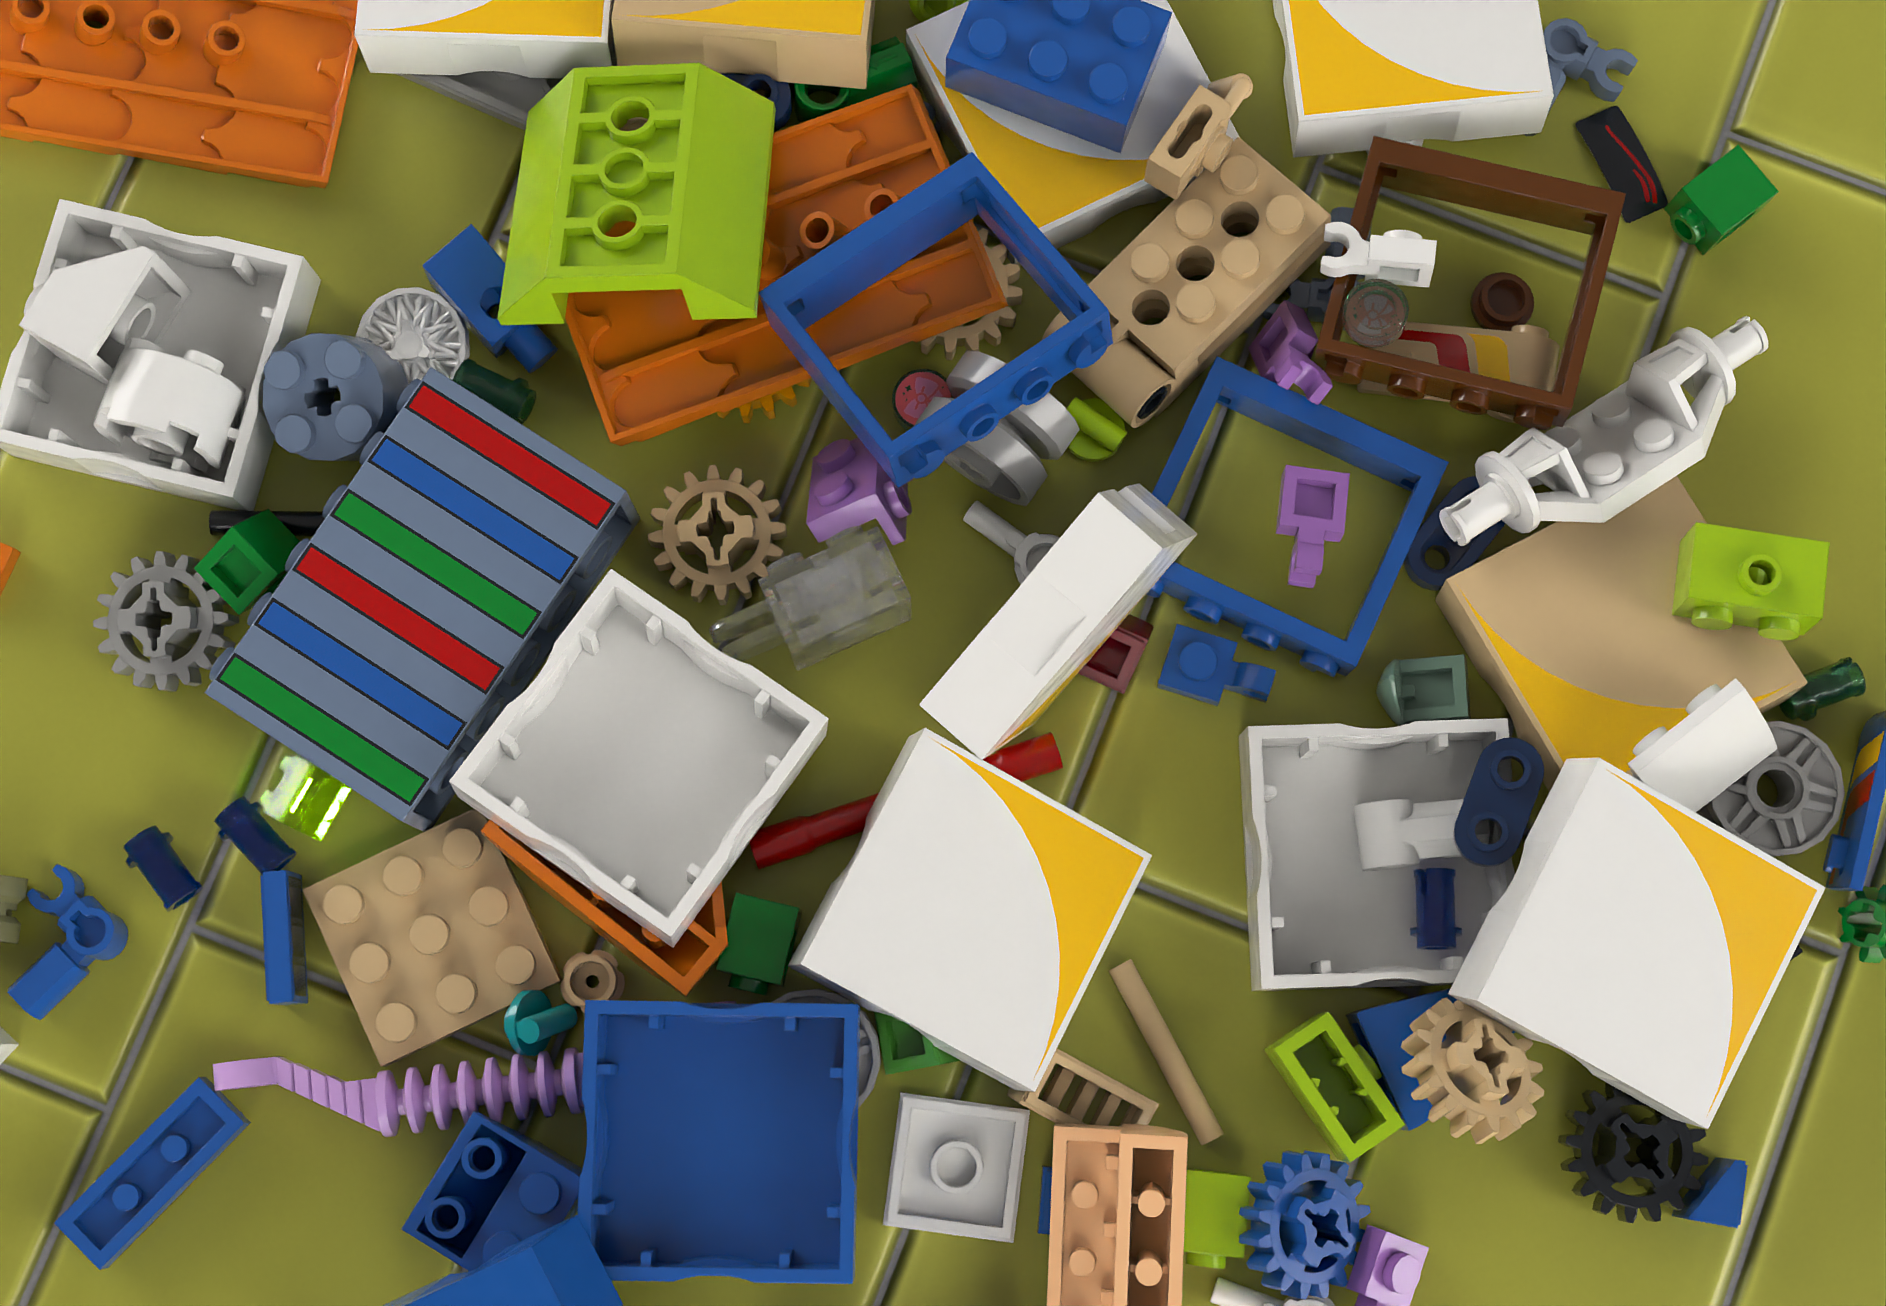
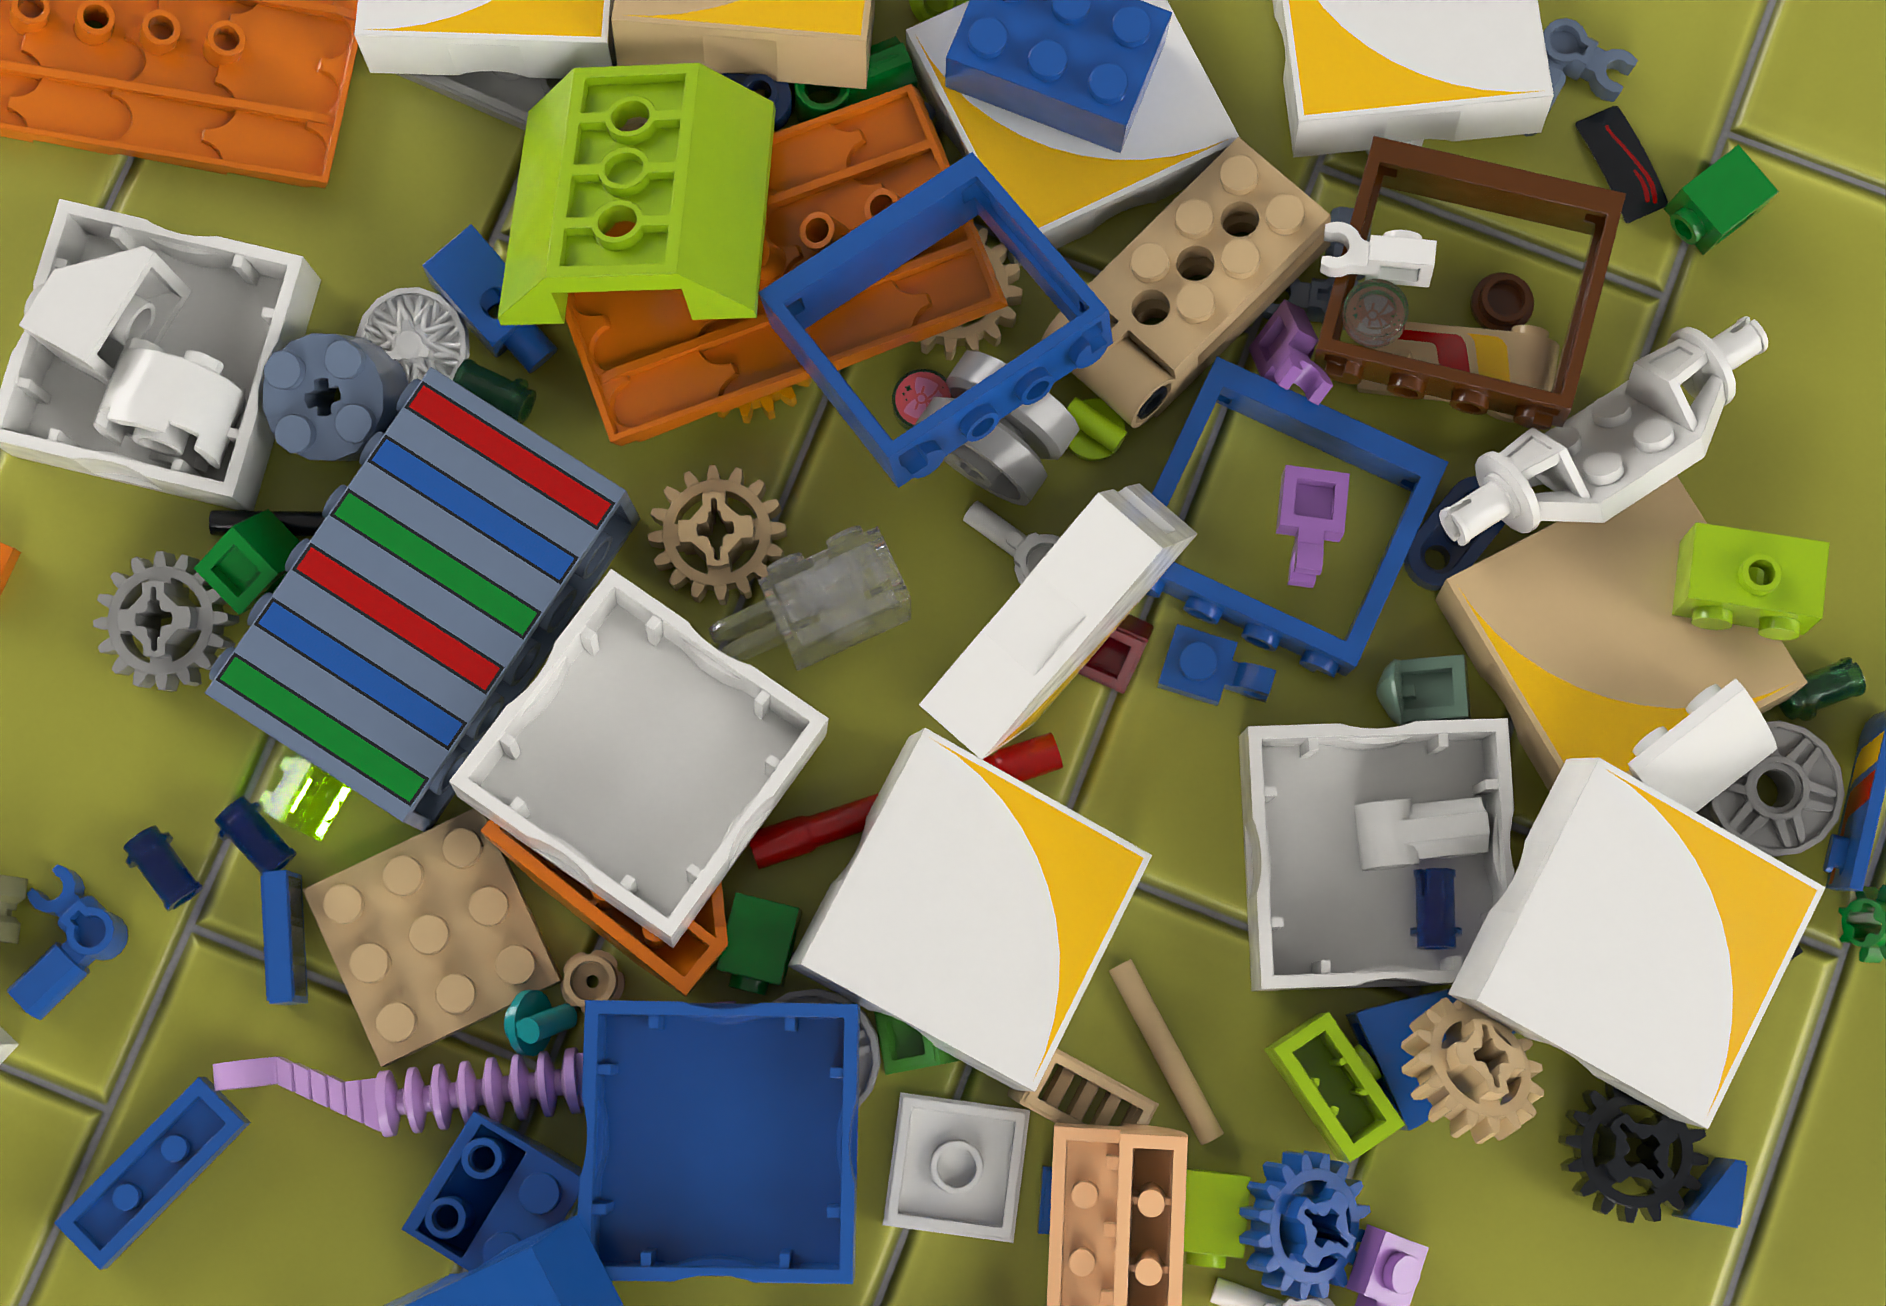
(854, 489): medium lavender bracket -> none
(1197, 135): tan piece -> none
(1498, 801): dark blue plate -> none

